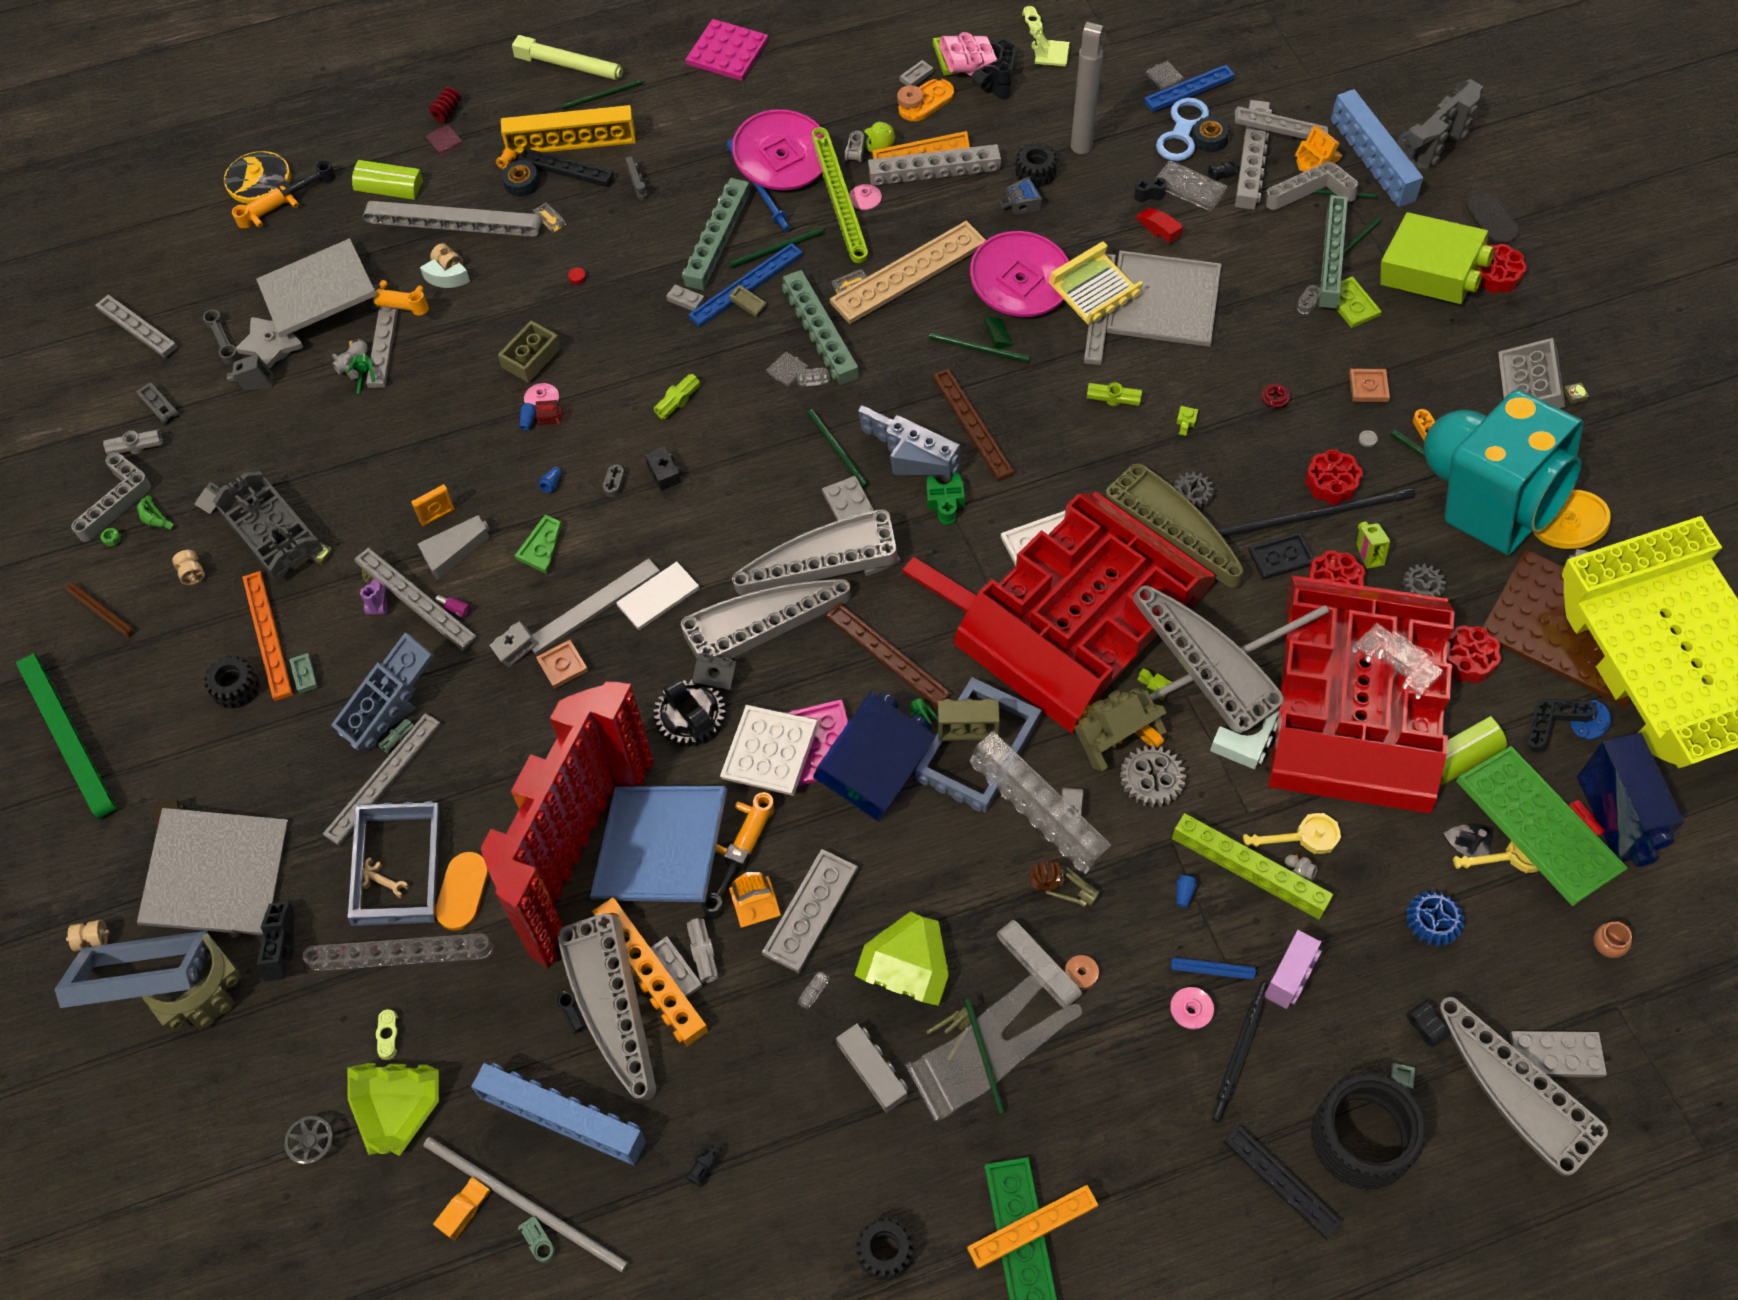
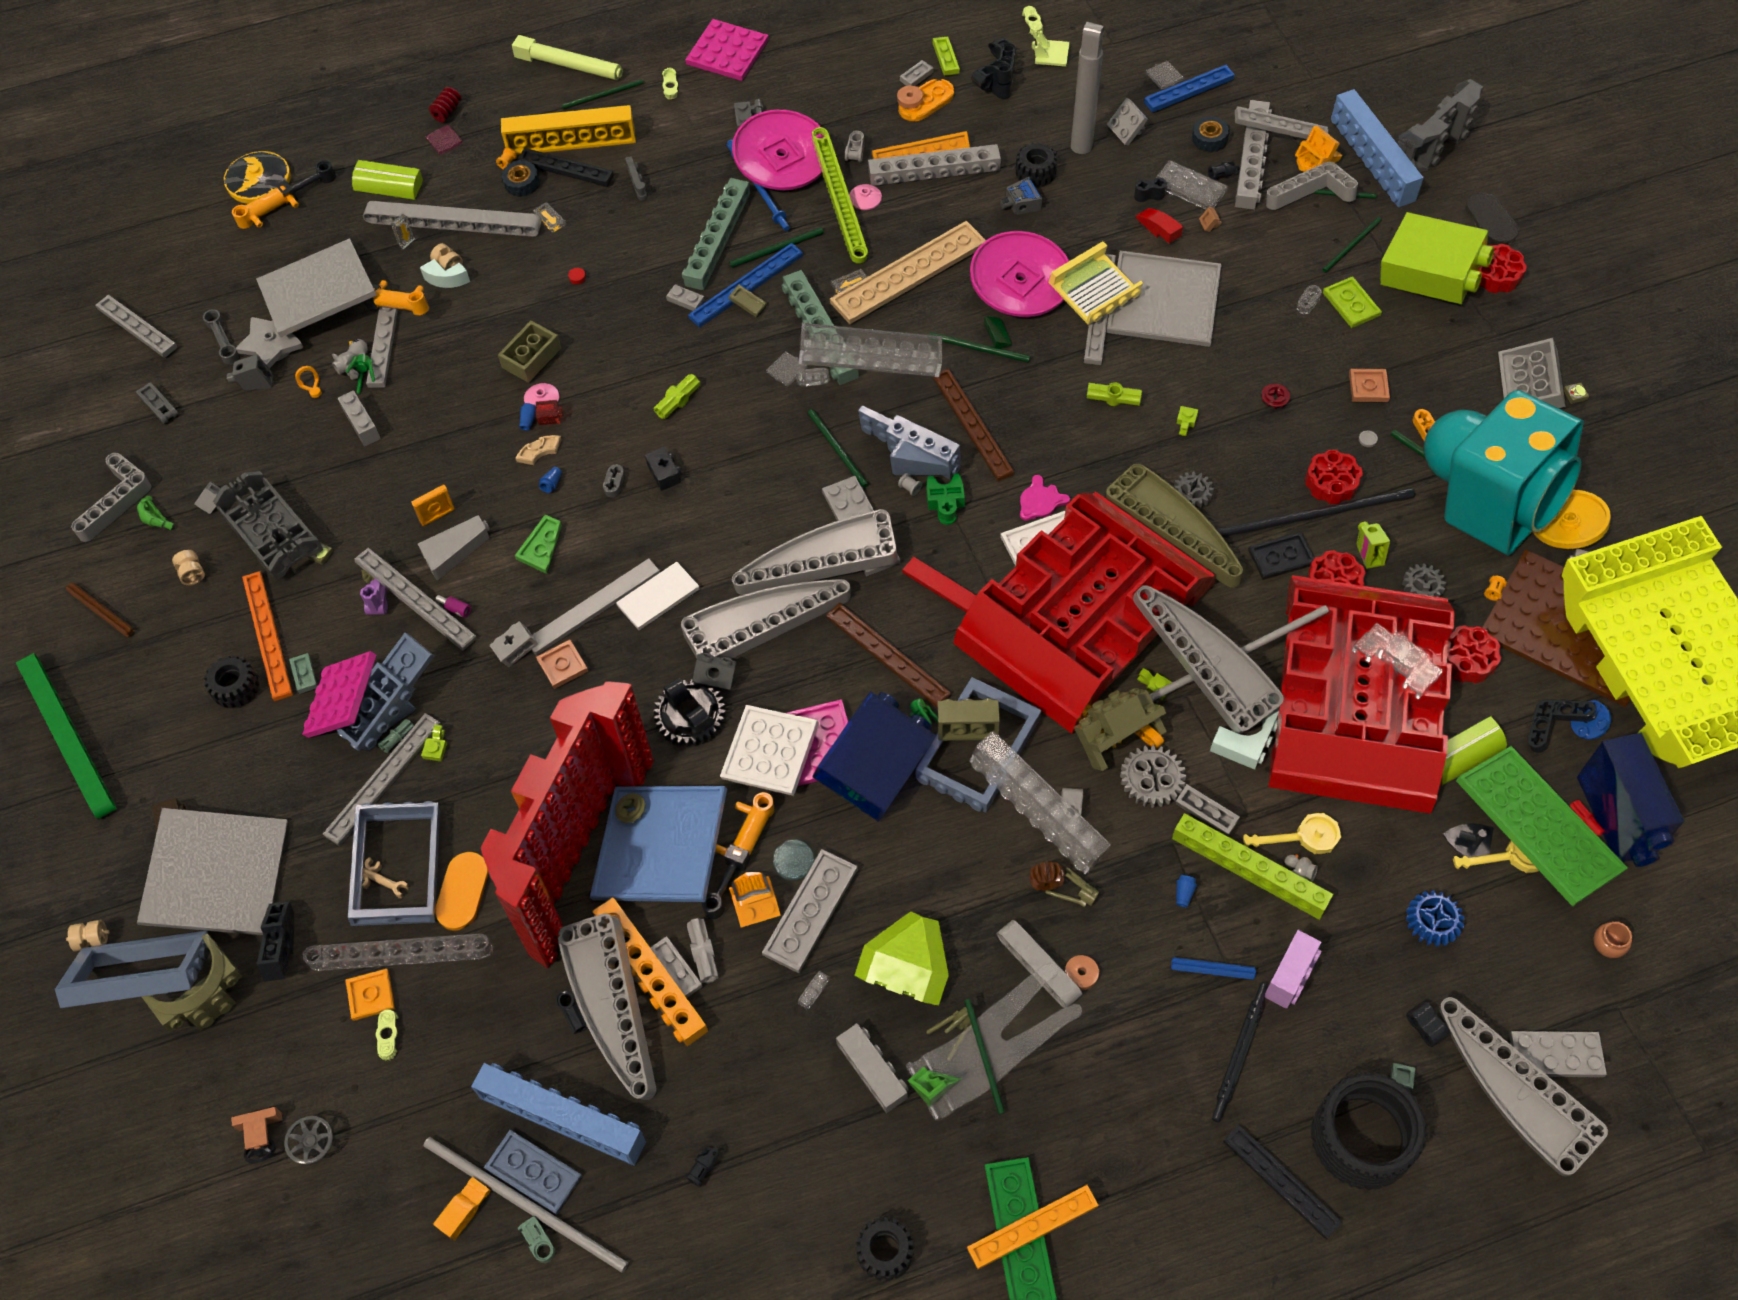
(110, 537): bright green tile -> none
(133, 442): light grey piece -> none
(256, 1133): none -> nougat piece
(315, 391): none -> light orange piece
(339, 695): none -> dark pink plate
(359, 418): none -> light grey brick
(370, 994): none -> light orange tile
(391, 1103): lime panel -> none
(402, 231): none -> clear tile
(435, 747): none -> lime plate
(532, 452): none -> tan tile
(533, 1172): none -> sand blue tile
(627, 802): none -> olive gear
(670, 77): none -> yellowish green piece
(744, 111): none -> dark grey plate
(793, 859): none -> clear light blue tile
(870, 349): none -> clear brick
(880, 135): lime piece -> none
(910, 484): none -> light grey bush
(932, 1085): none -> bright green slope
(966, 52): bright pink connector -> none
(1040, 500): none -> dark pink tile
(1127, 121): none -> light grey plate
(1182, 130): light blue bar -> none
(1192, 998): bright pink dish -> none
(1207, 810): none -> light grey brick
(1210, 219): none -> medium nougat tile
(1333, 252): sand green brick -> none
(1496, 588): none -> light orange bush

